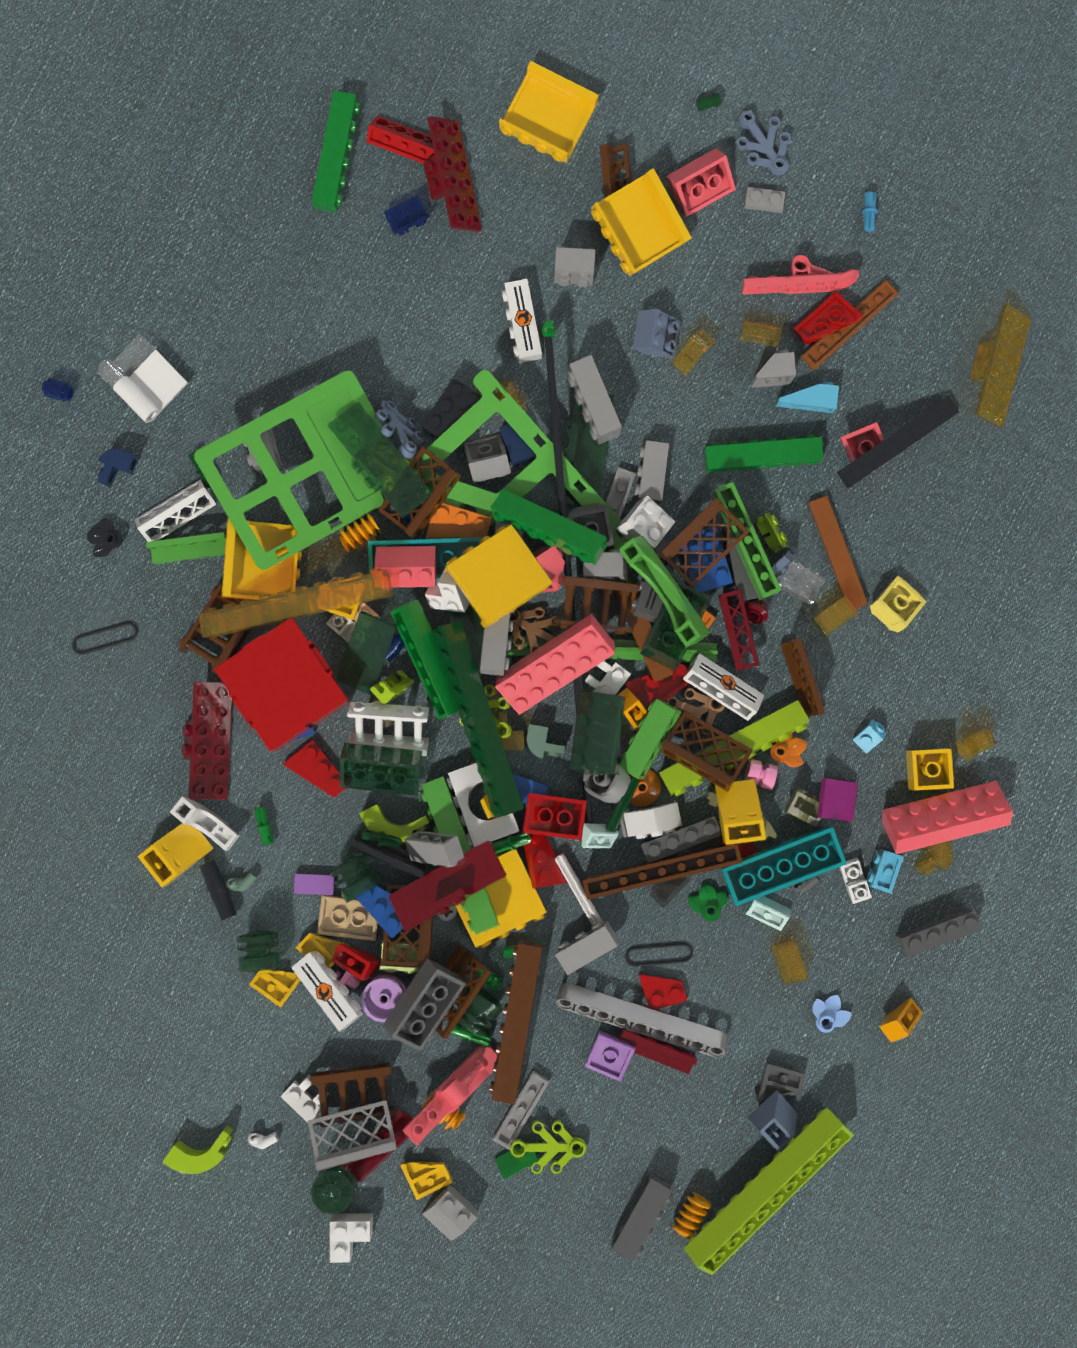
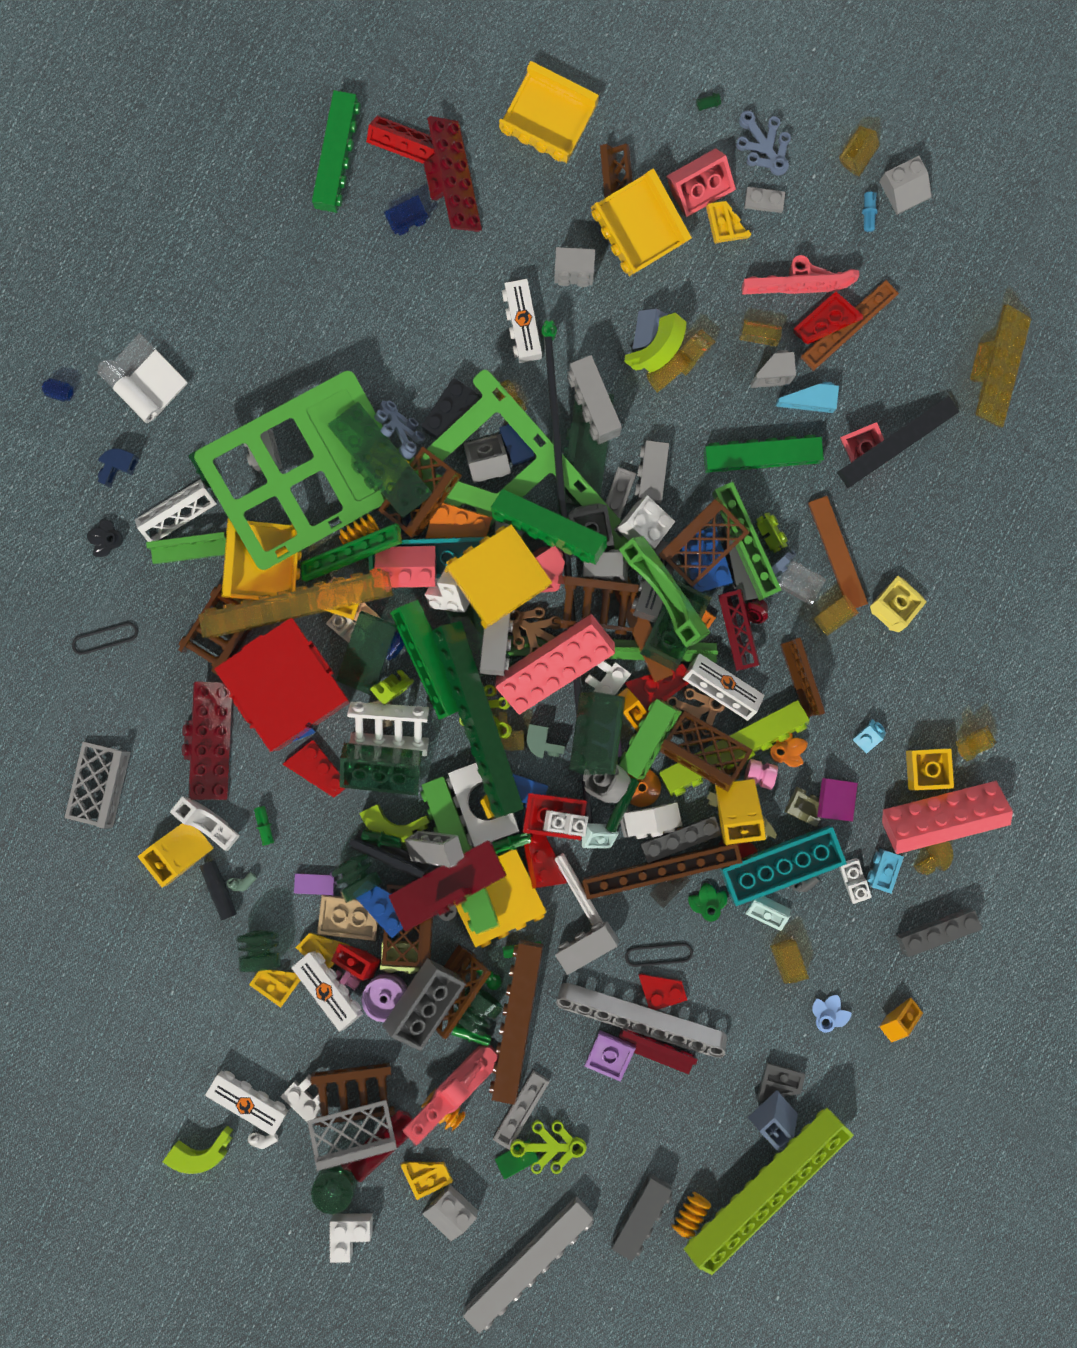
(111, 792): none -> light grey fence
(247, 1102): none -> white brick
(351, 552): none -> green tile
(528, 1264): none -> light grey brick
(565, 823): none -> white slope
(662, 377): none -> clear yellow brick
(663, 347): none -> lime arch
(724, 223): none -> yellow wing
(859, 150): none -> clear yellow brick
(906, 185): none -> light grey slope

